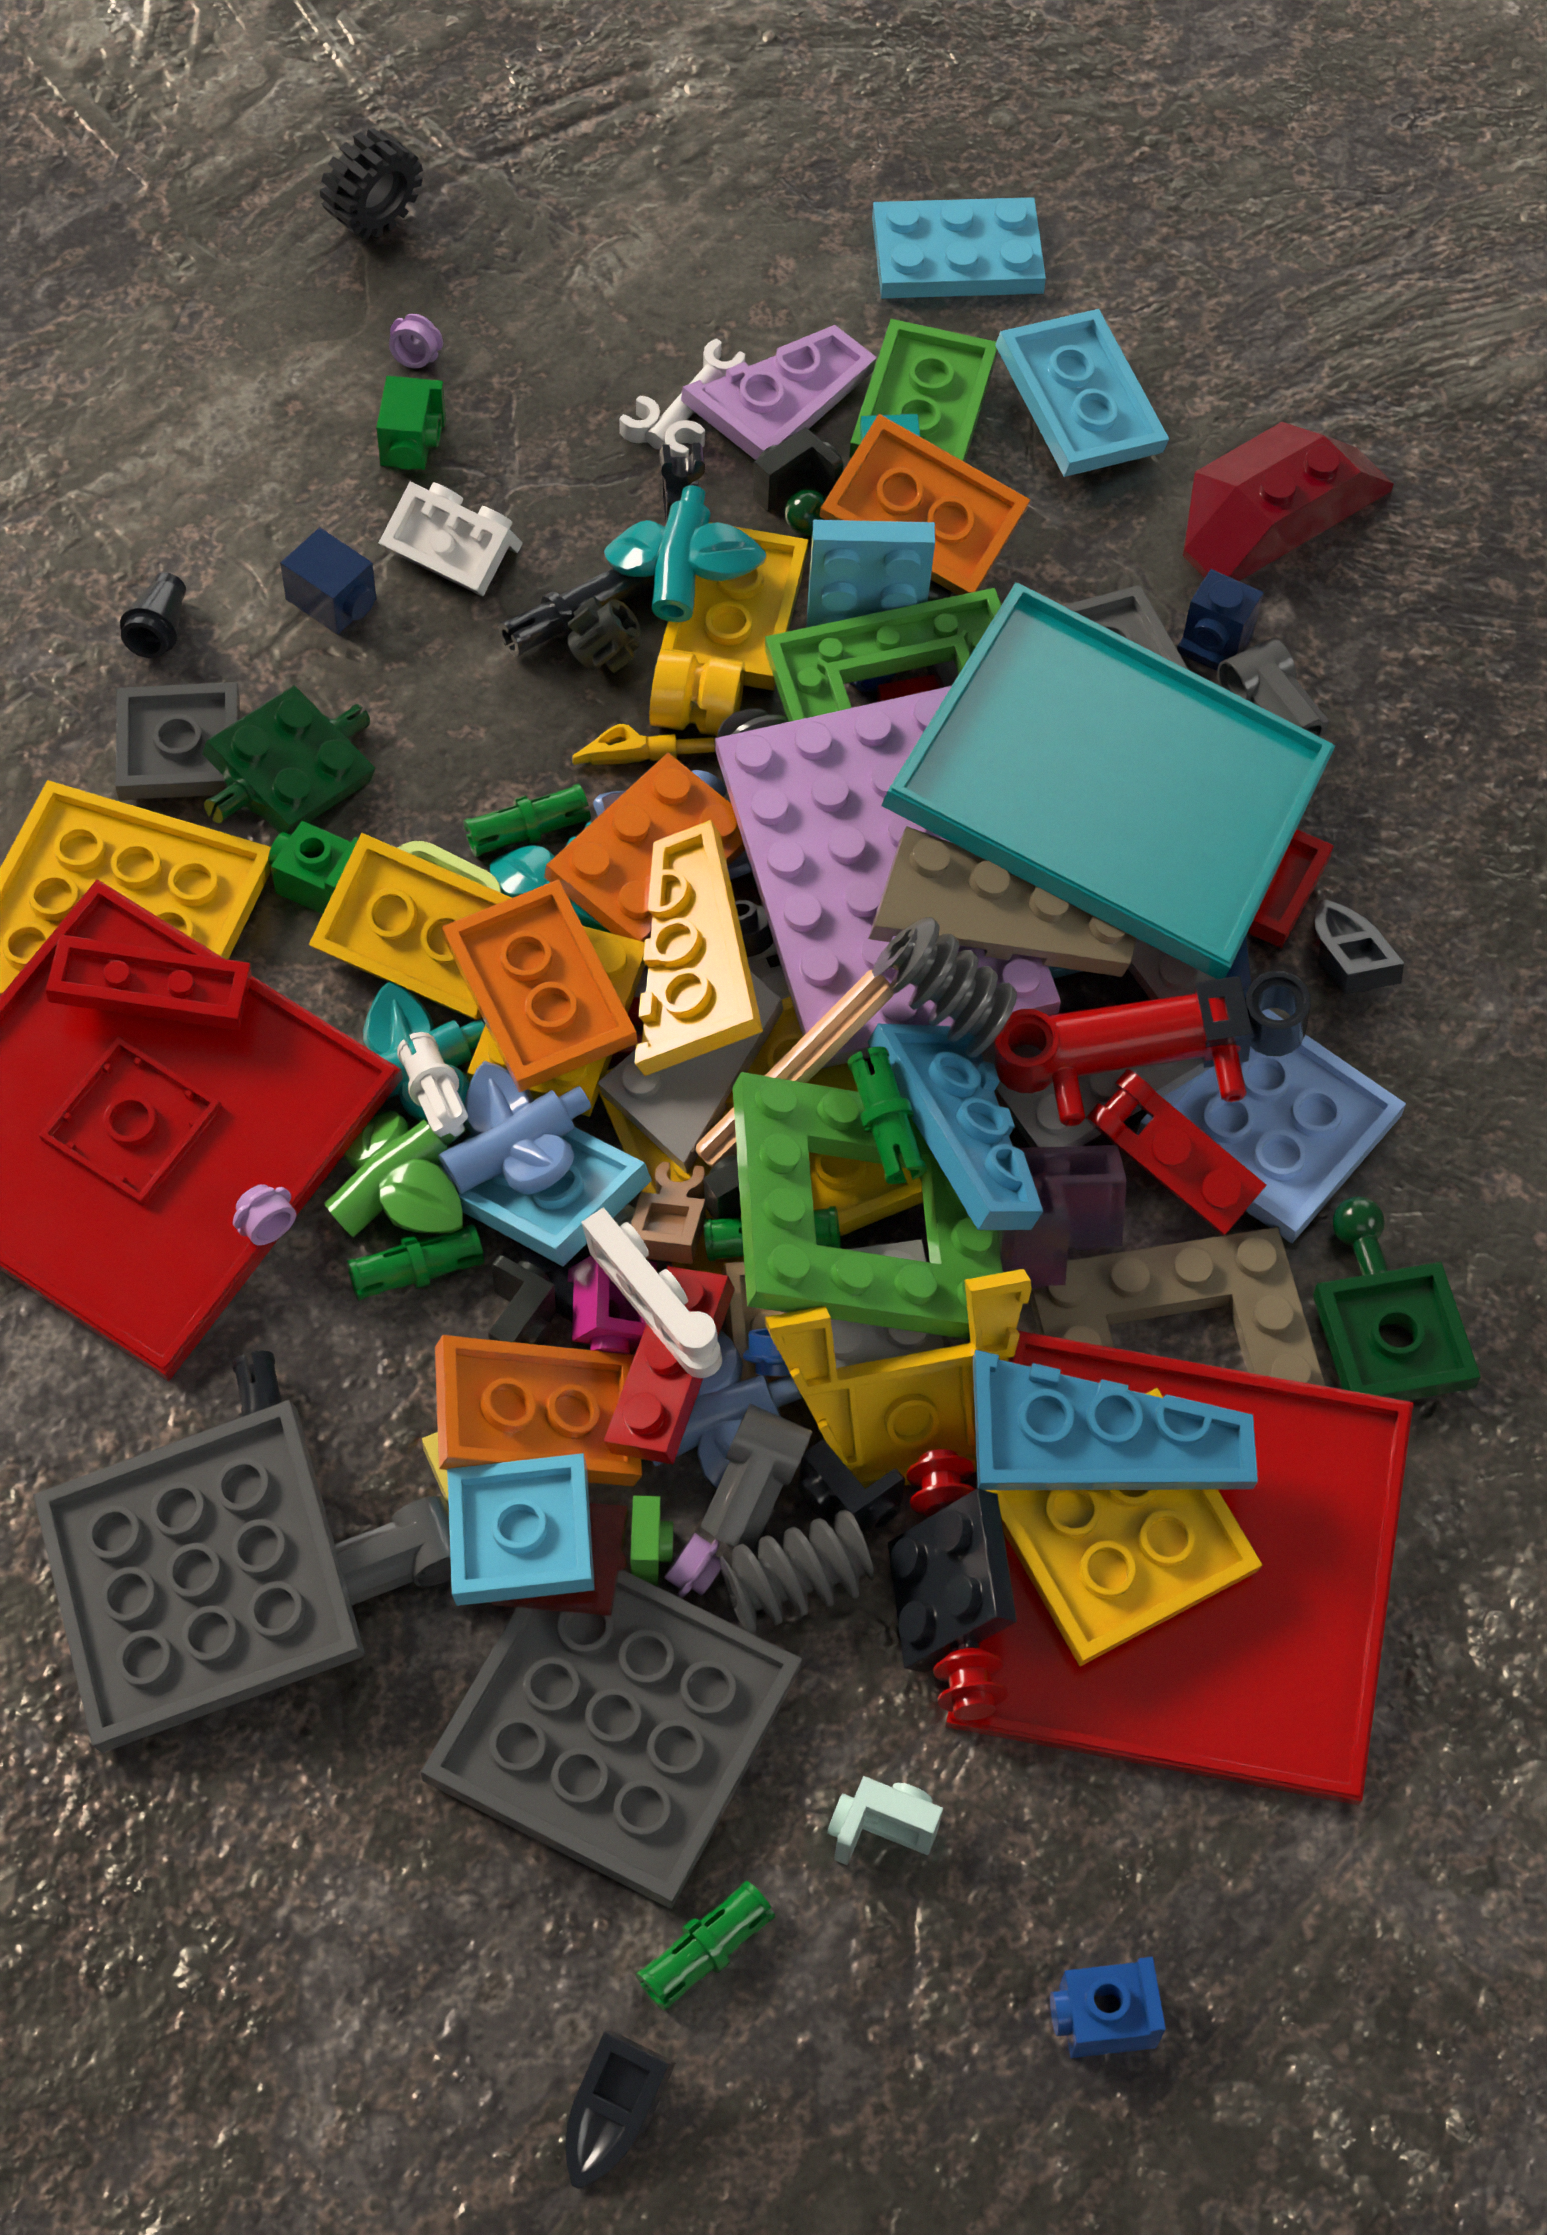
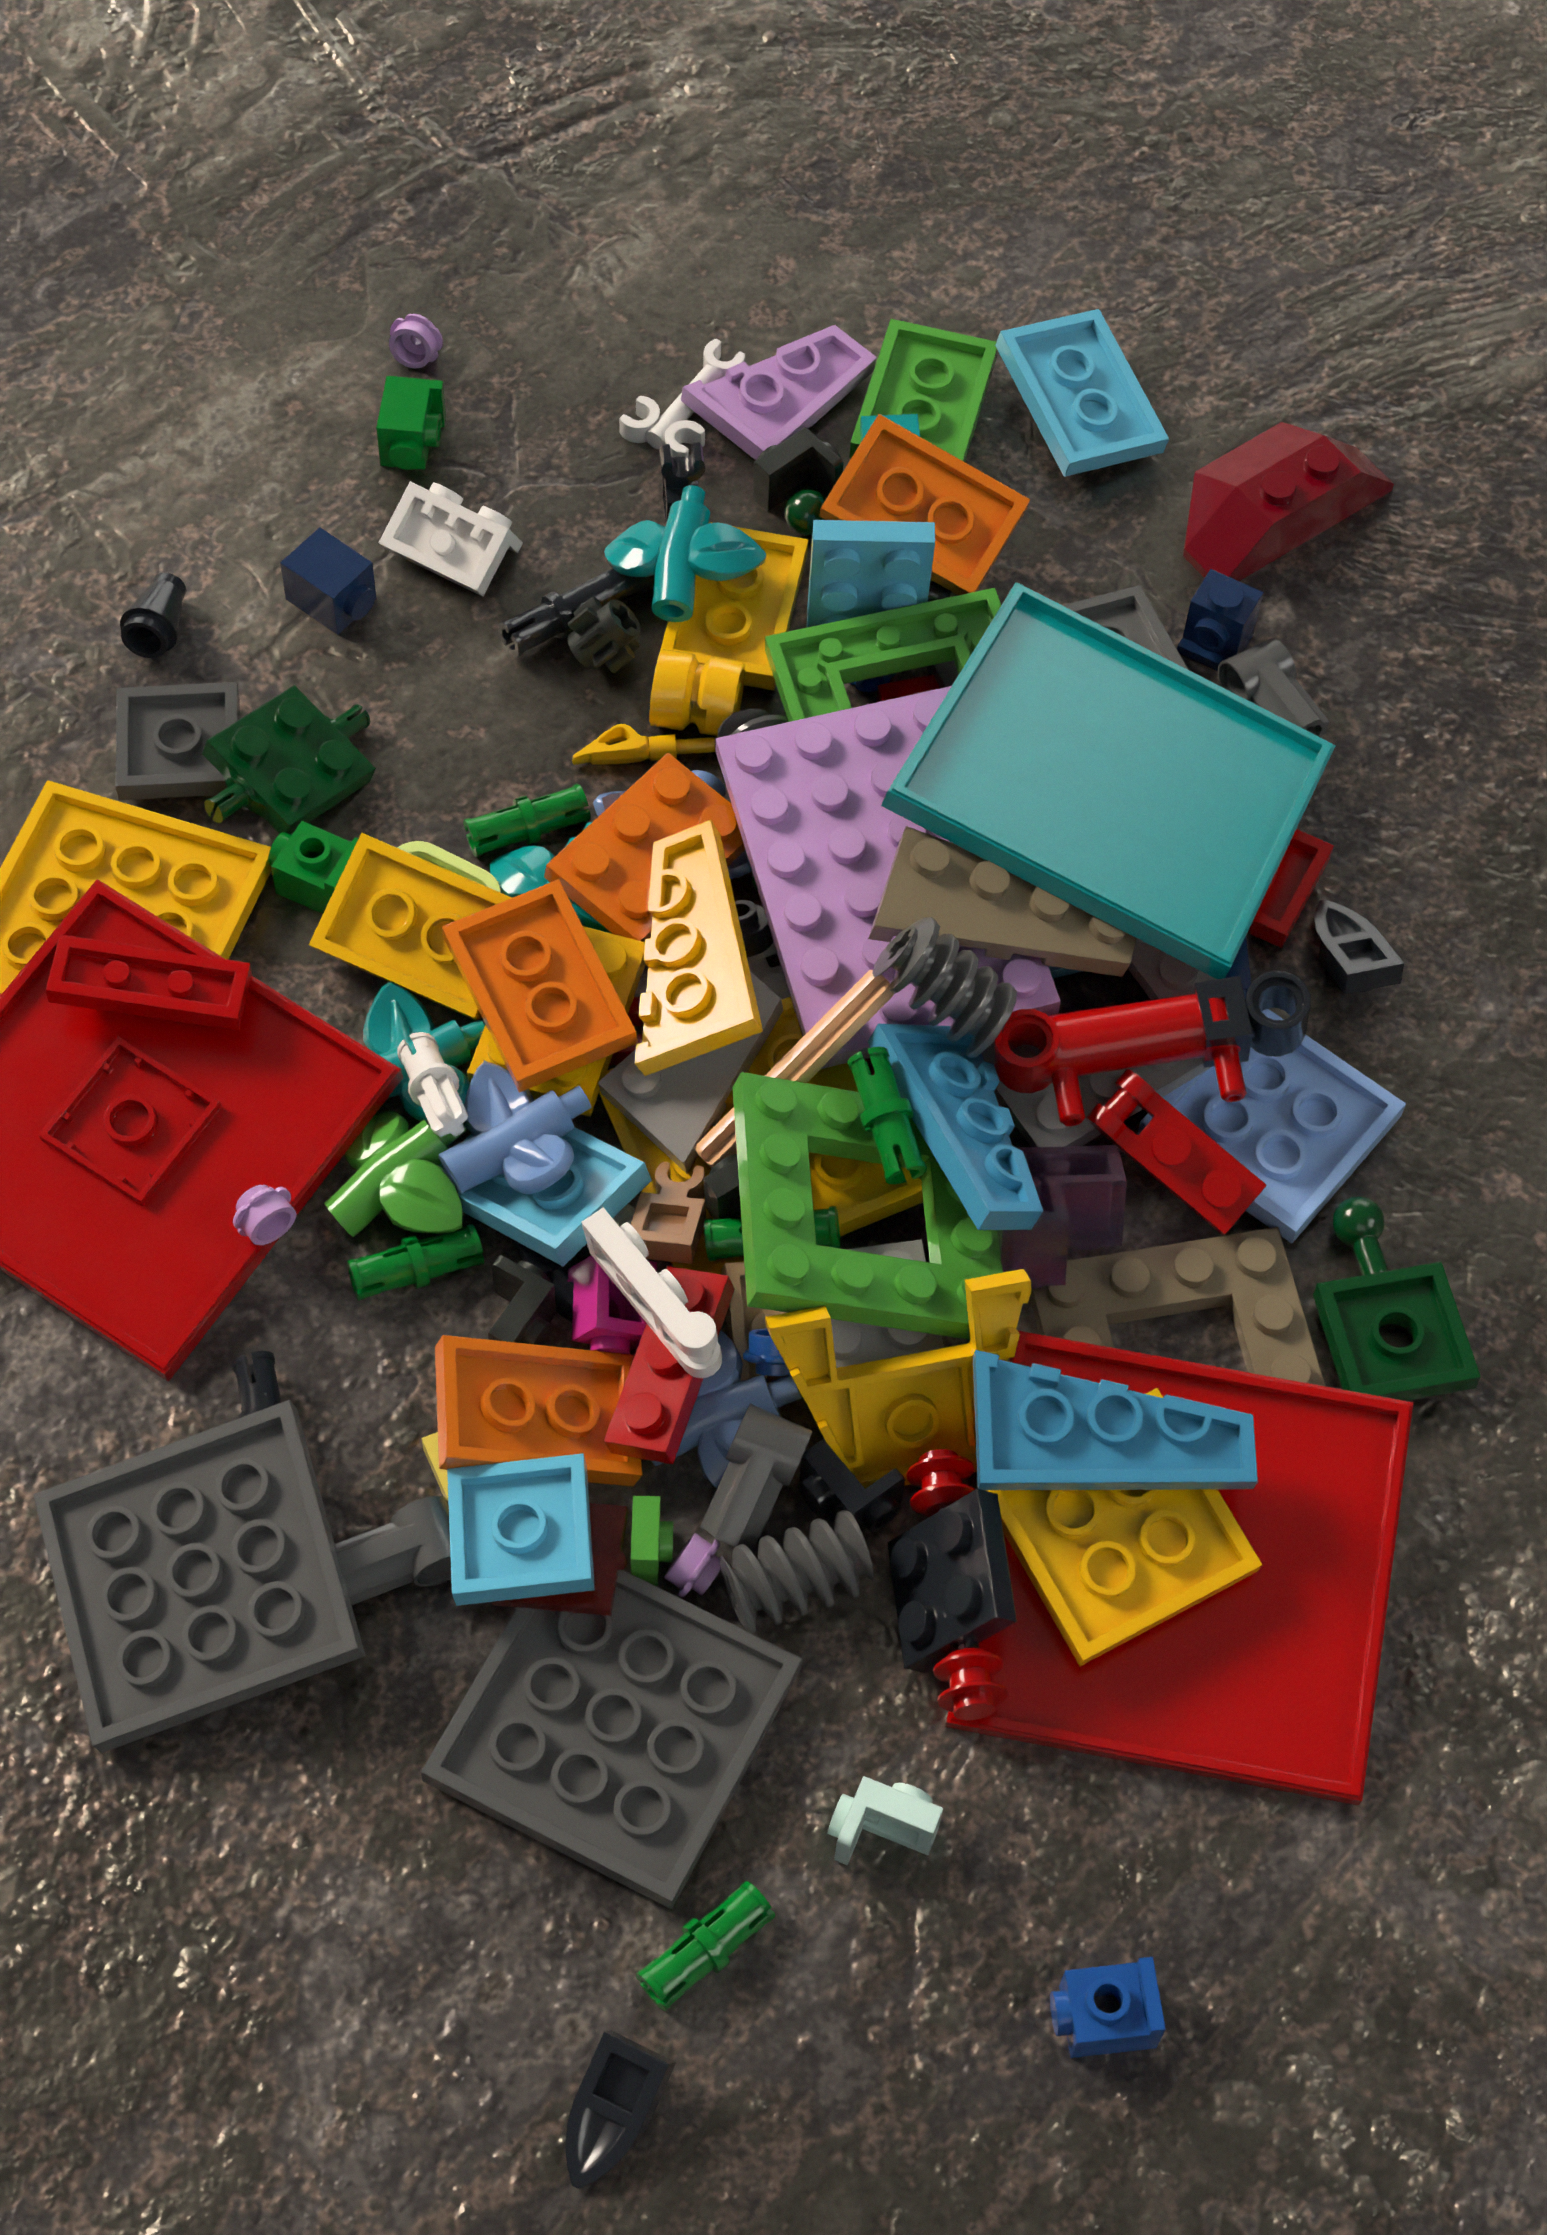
(371, 183): black tyre -> none
(958, 248): medium azure plate -> none

